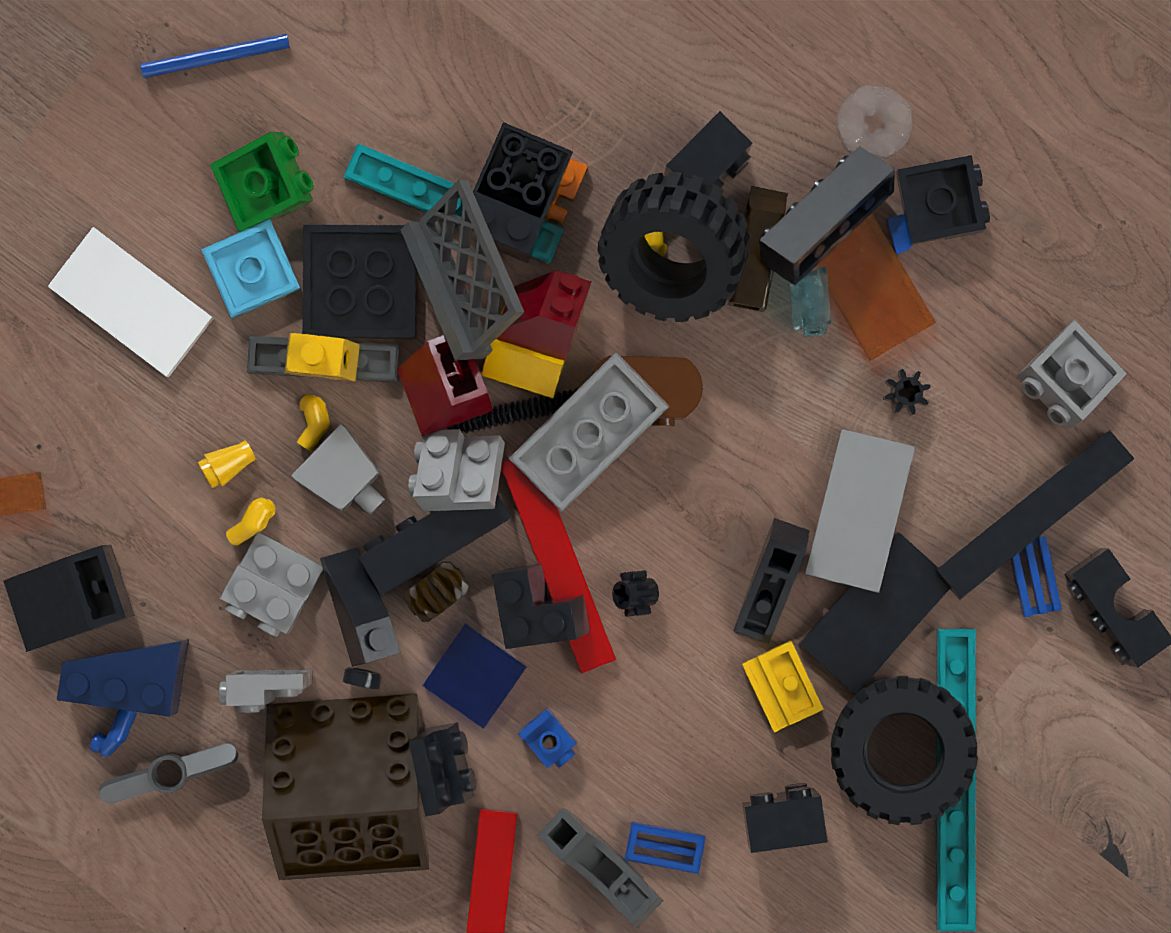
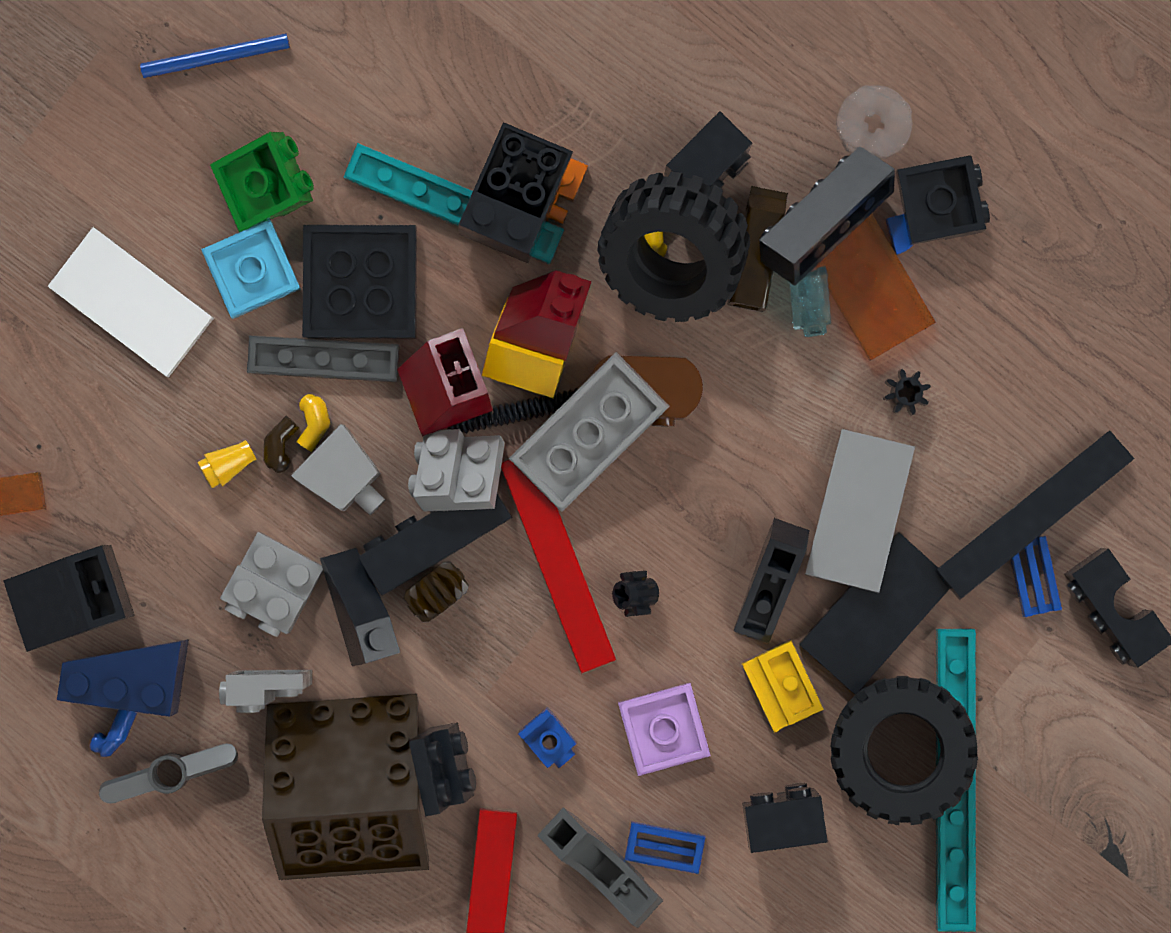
(253, 521): yellow arm -> none
(275, 445): none -> dark brown arm
(321, 357): yellow torso -> none
(362, 678): black tile -> none
(446, 279): dark grey fence -> none
(474, 675): clear blue tile -> none
(527, 613): black brick -> none
(664, 729): none -> lavender tile
(1070, 376): light grey plate -> none

